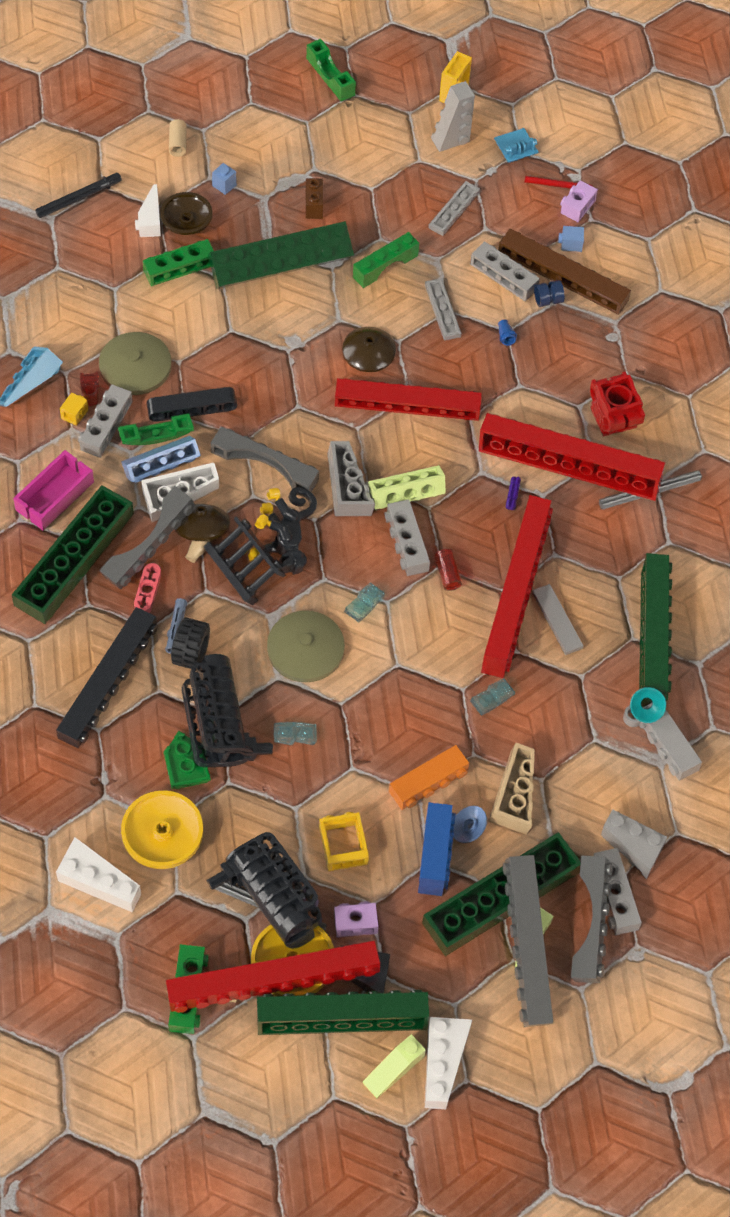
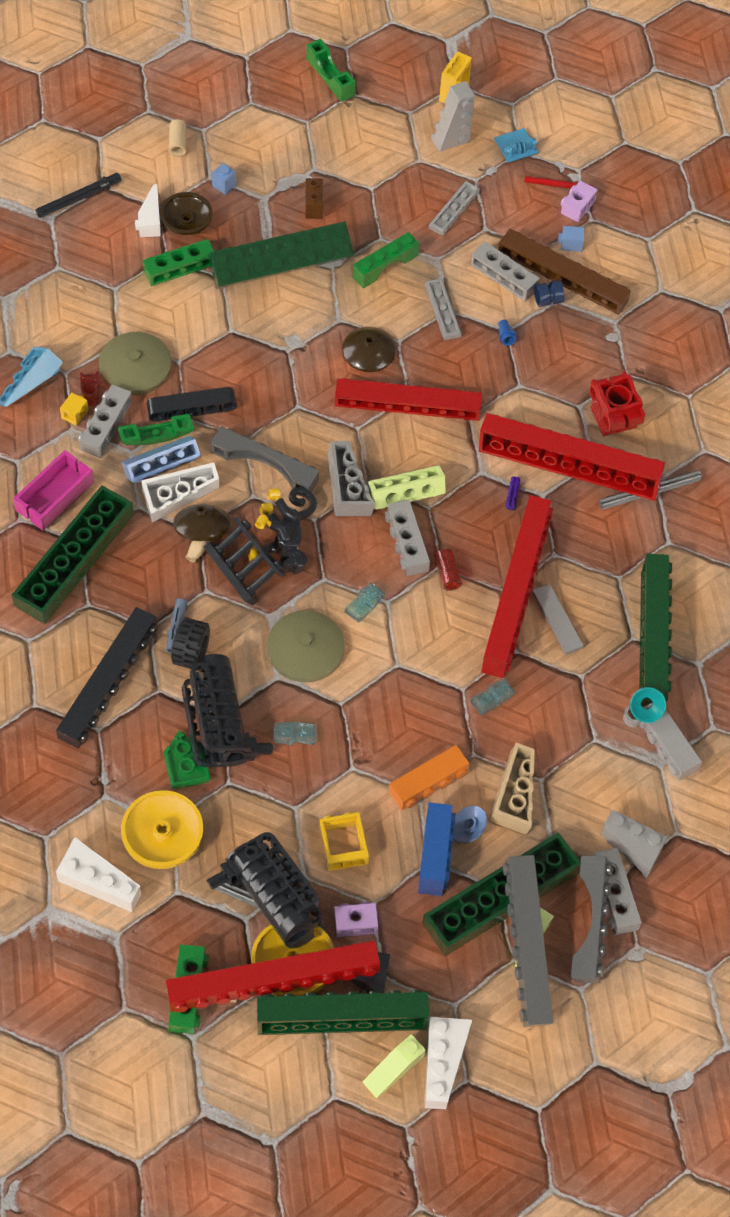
(123, 566): dark grey arch -> none
(145, 581): coral beam -> none

